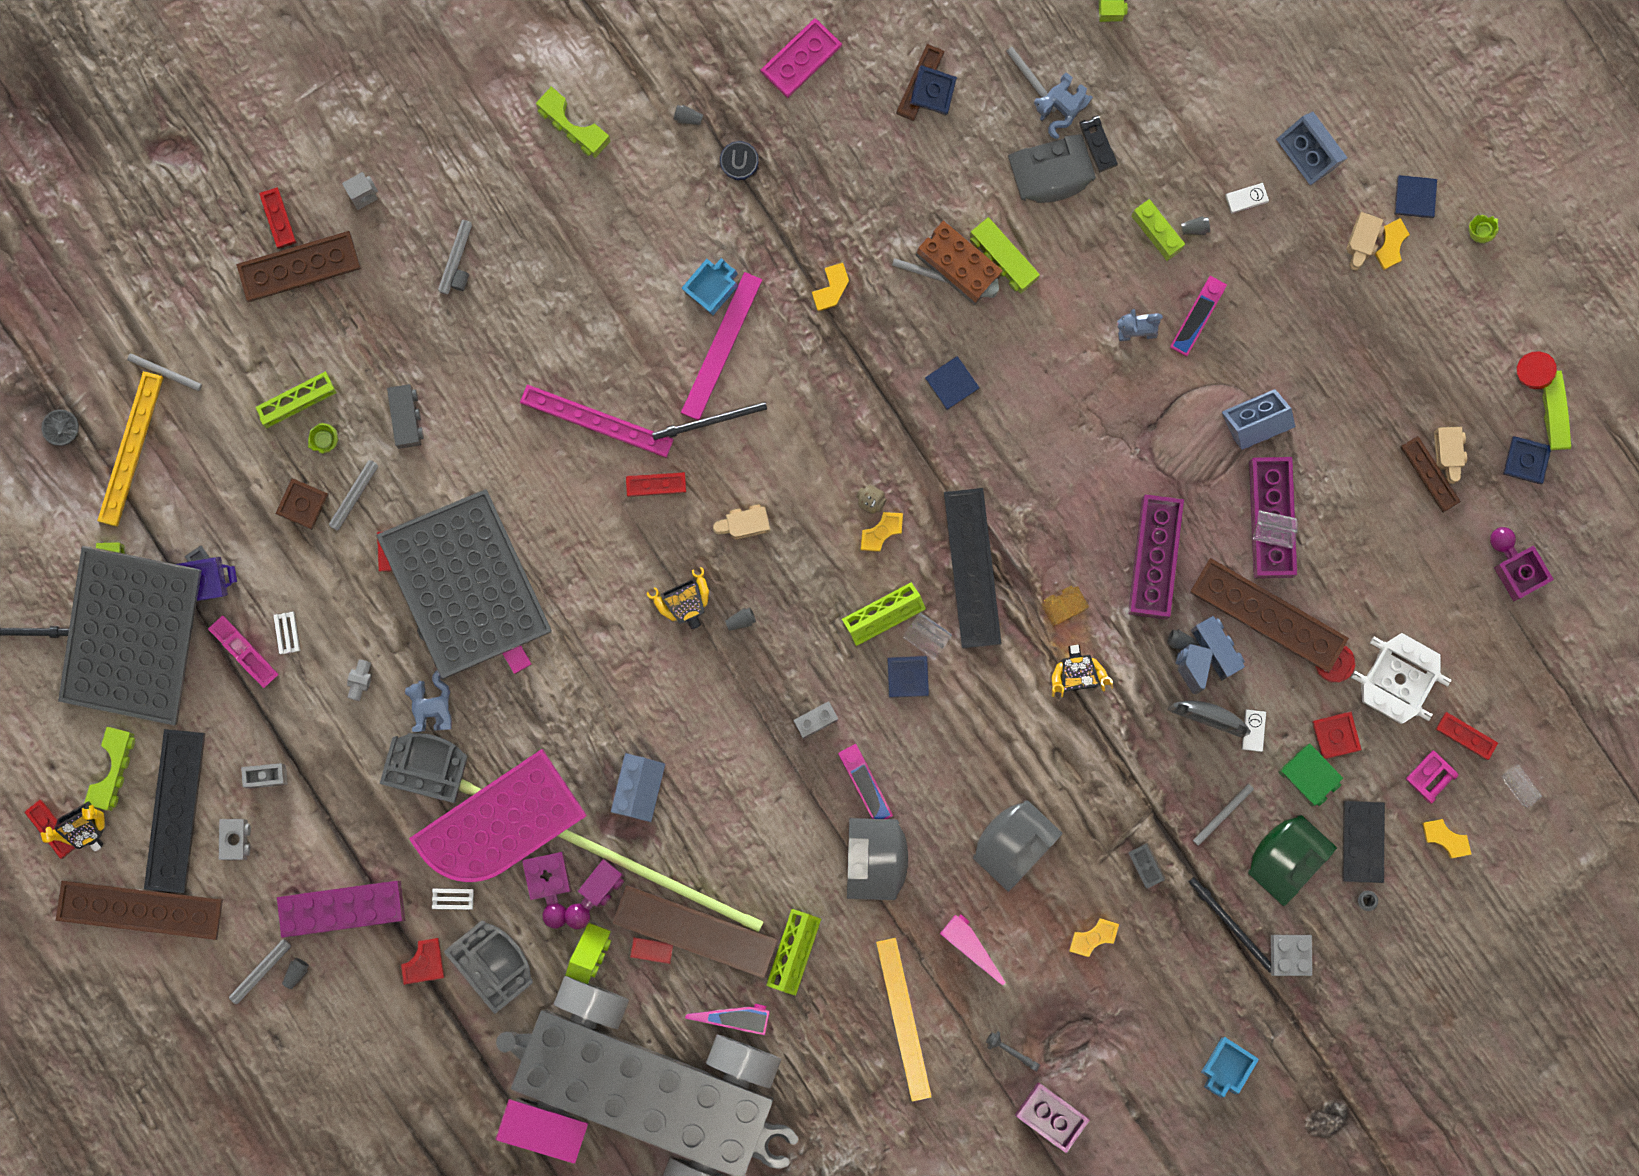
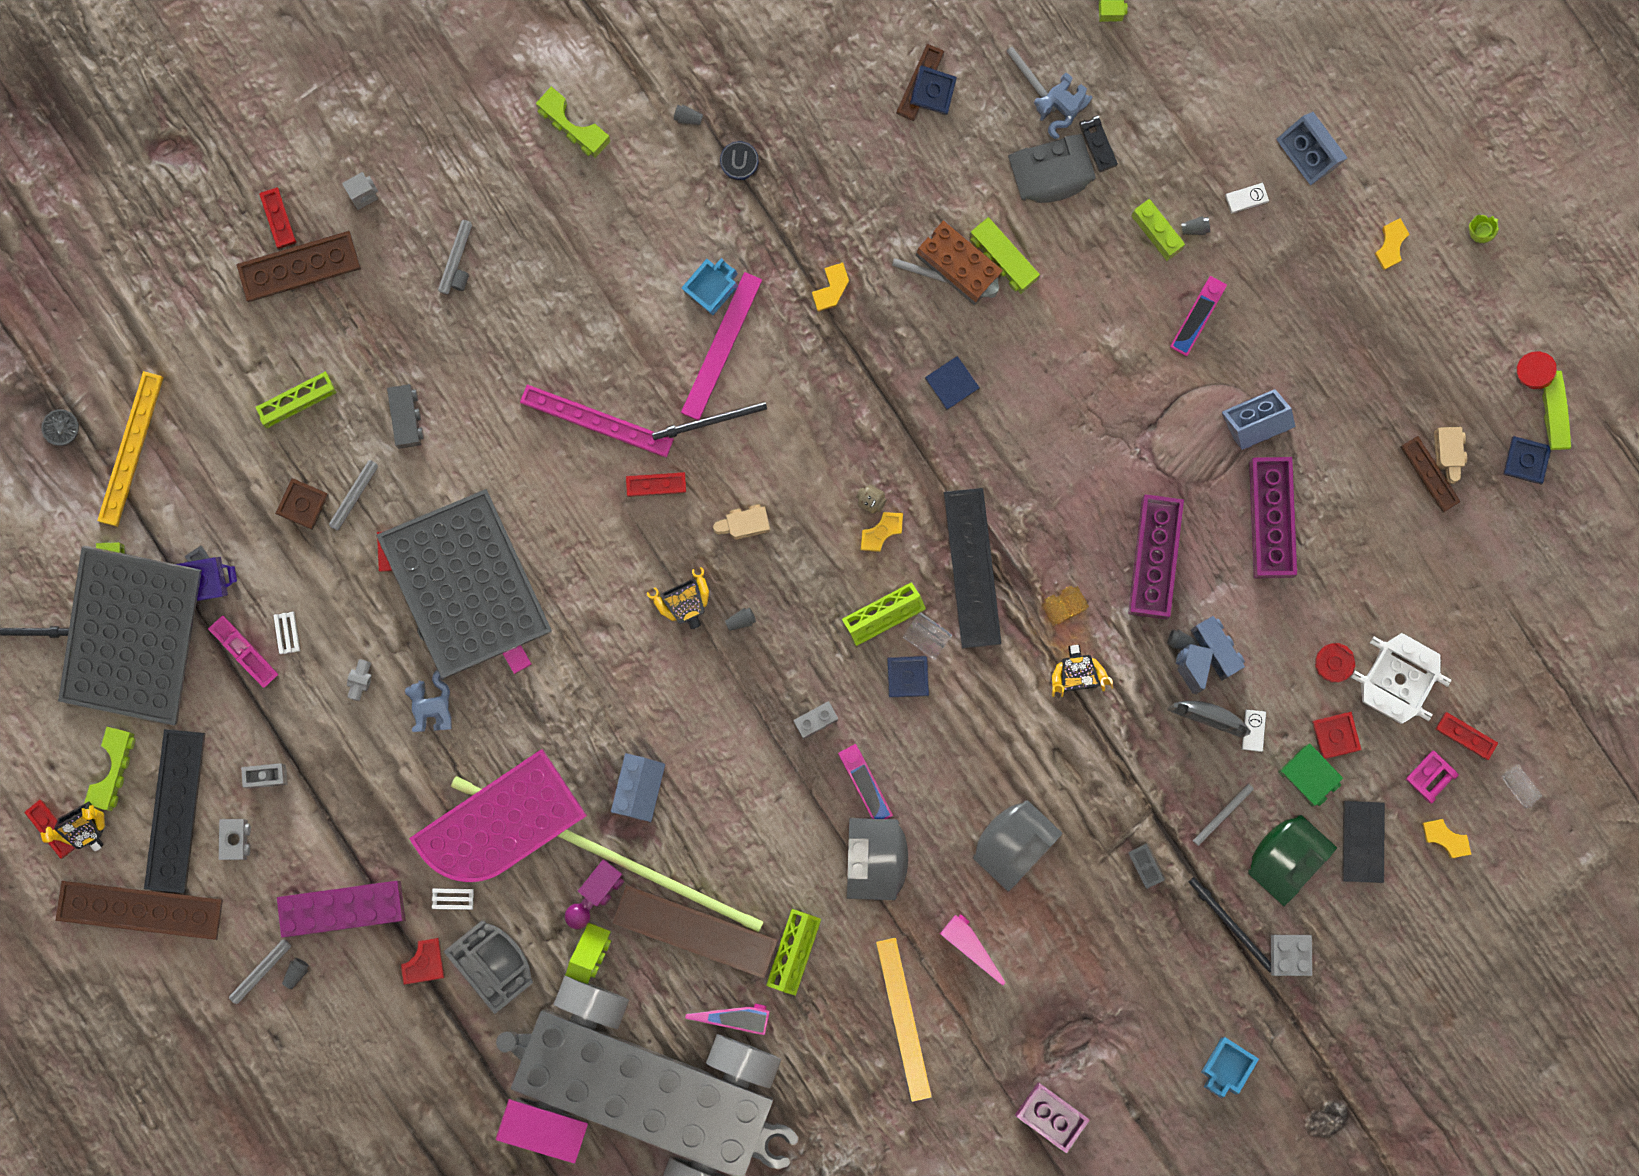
(164, 372): light grey bar -> none
(323, 438): lime hair -> none
(424, 766): dark grey slope -> none
(558, 884): magenta brick -> none
(651, 950): red tile -> none
(801, 58): dark pink tile -> none
(994, 1041): dark grey piece -> none
(1102, 933): yellow tile -> none
(1135, 326): sand blue animal -> none
(1269, 615): reddish brown plate -> none
(1275, 529): clear panel -> none
(1363, 239): tan hinge -> none
(1372, 900): dark grey cone -> none
(1415, 196): dark blue tile -> none
(1510, 571): magenta brick -> none

